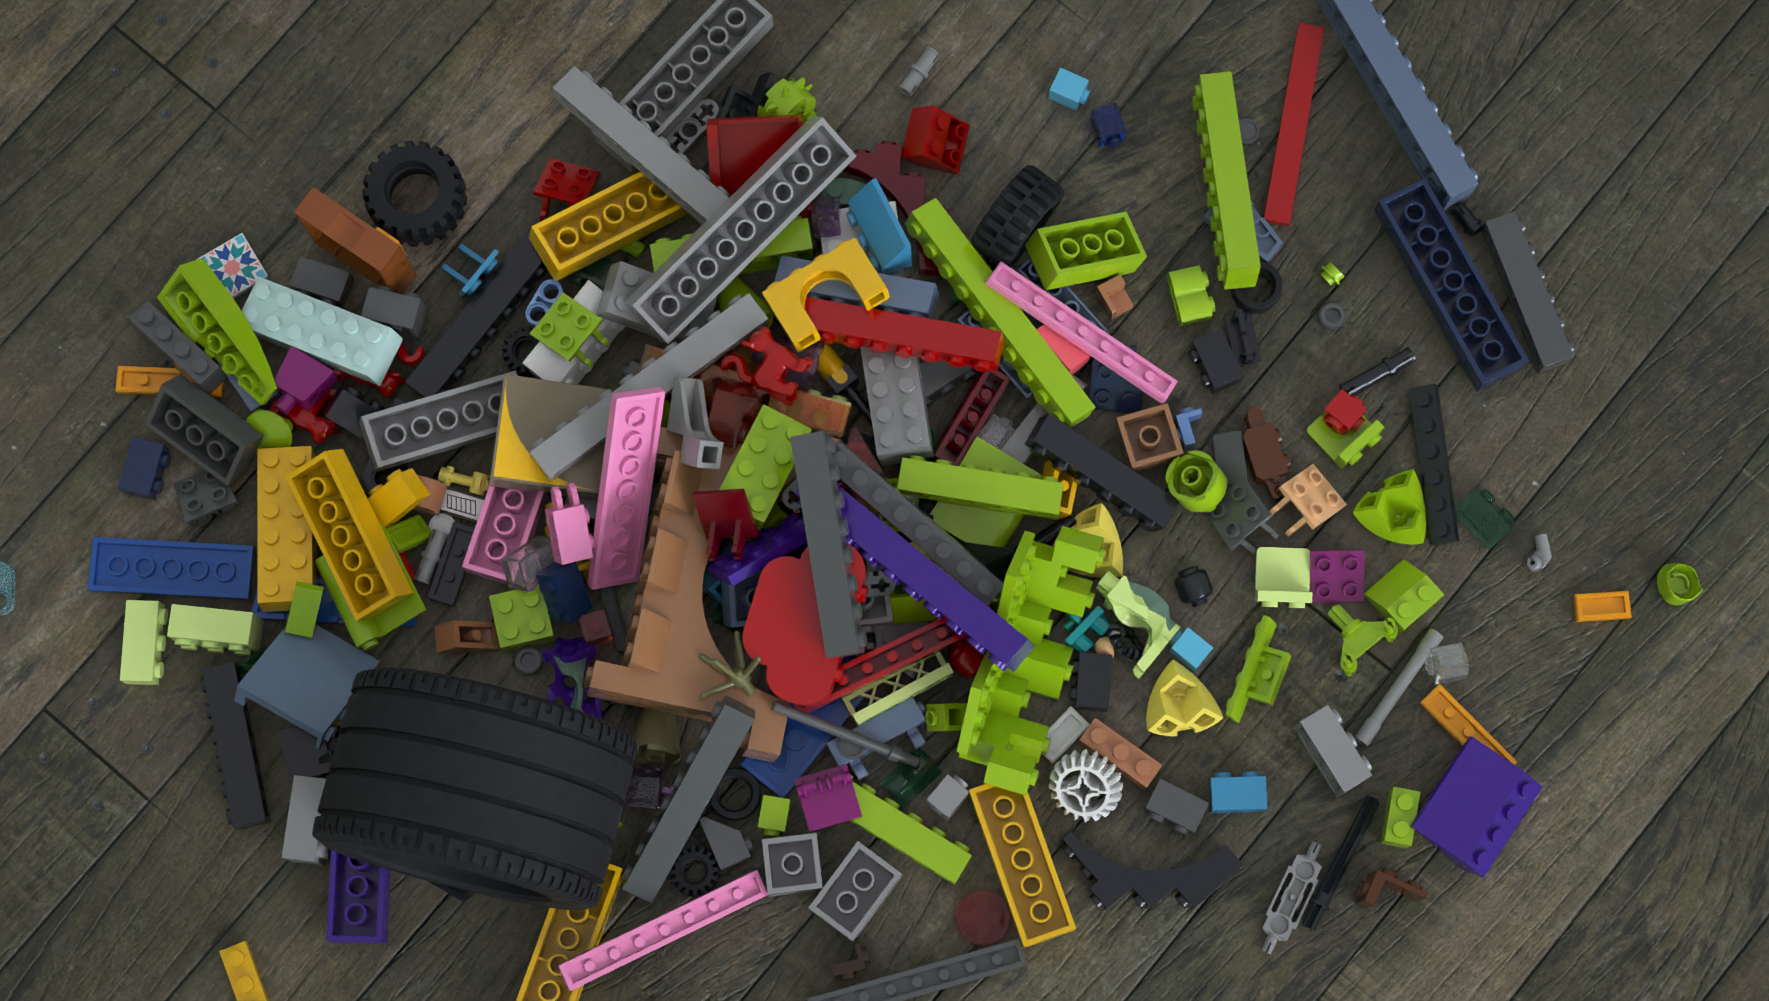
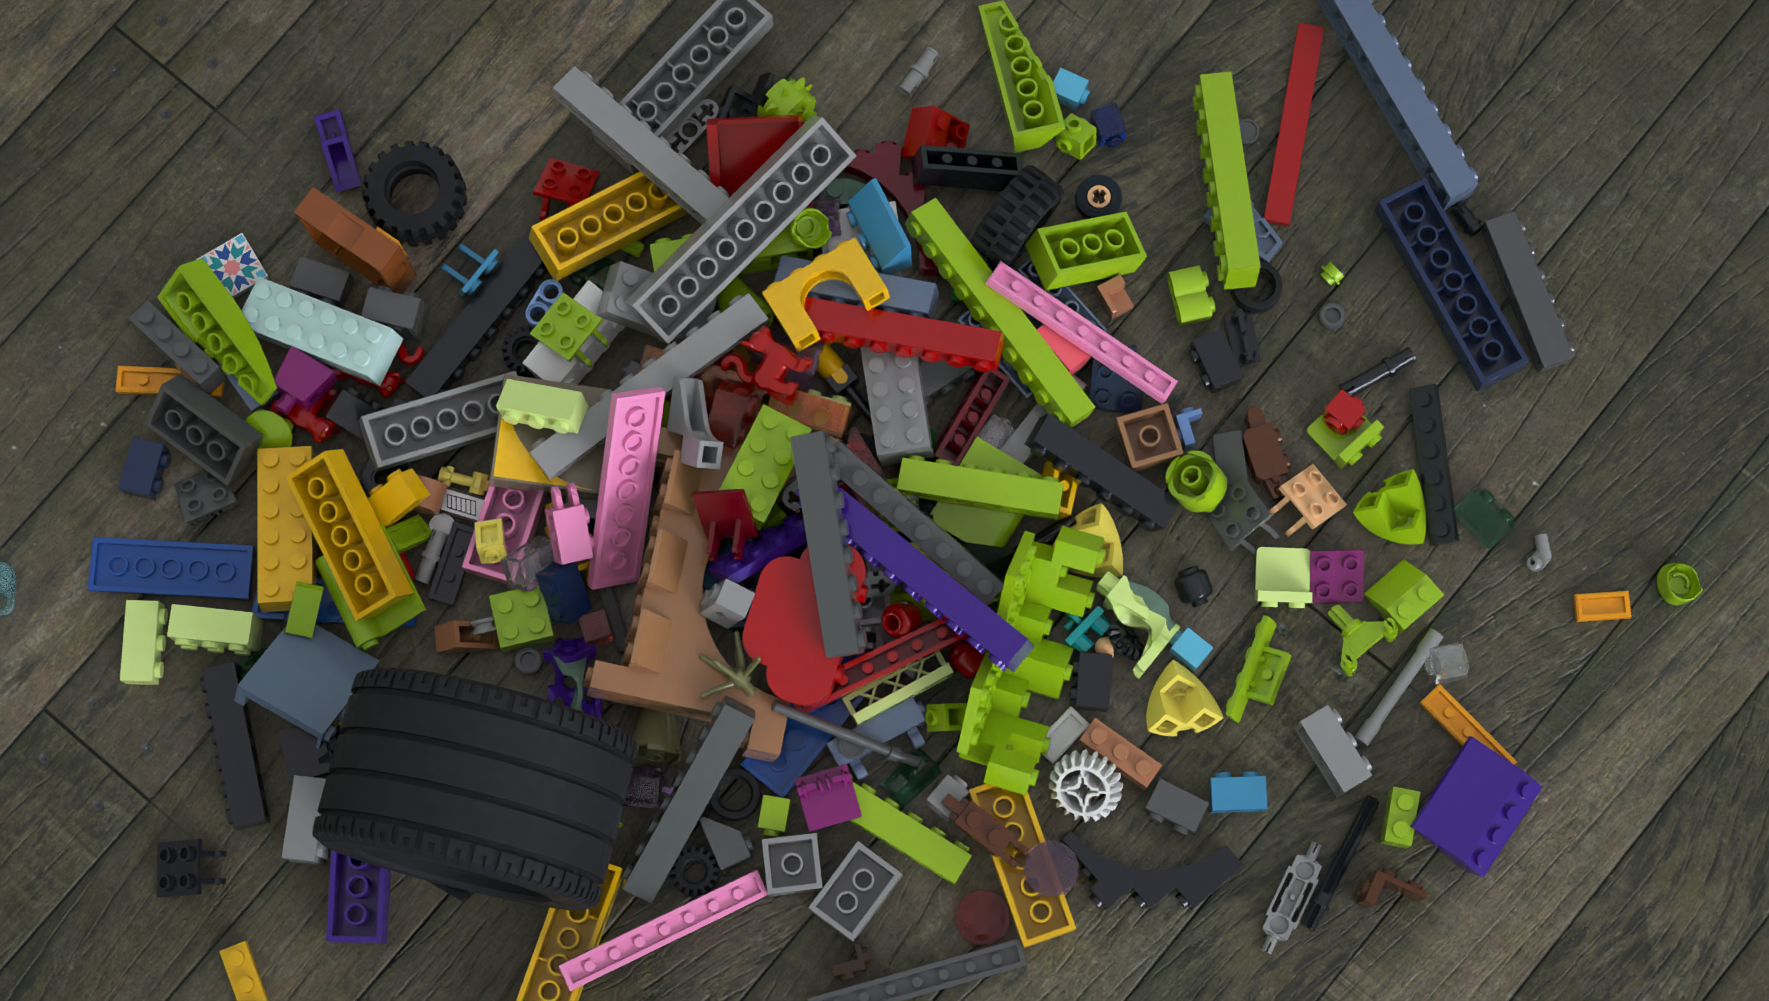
(180, 868): none -> black plate
(338, 150): none -> dark purple slope
(483, 626): none -> light grey bush
(490, 540): none -> light yellow bracket
(542, 406): none -> yellowish green brick
(726, 603): none -> light grey brick
(810, 229): none -> lime hair
(901, 618): none -> red head
(964, 167): none -> black brick
(983, 828): none -> reddish brown hinge
(1022, 83): none -> lime wedge
(1051, 868): none -> tile
(1077, 137): none -> lime brick
(1098, 184): none -> black bush

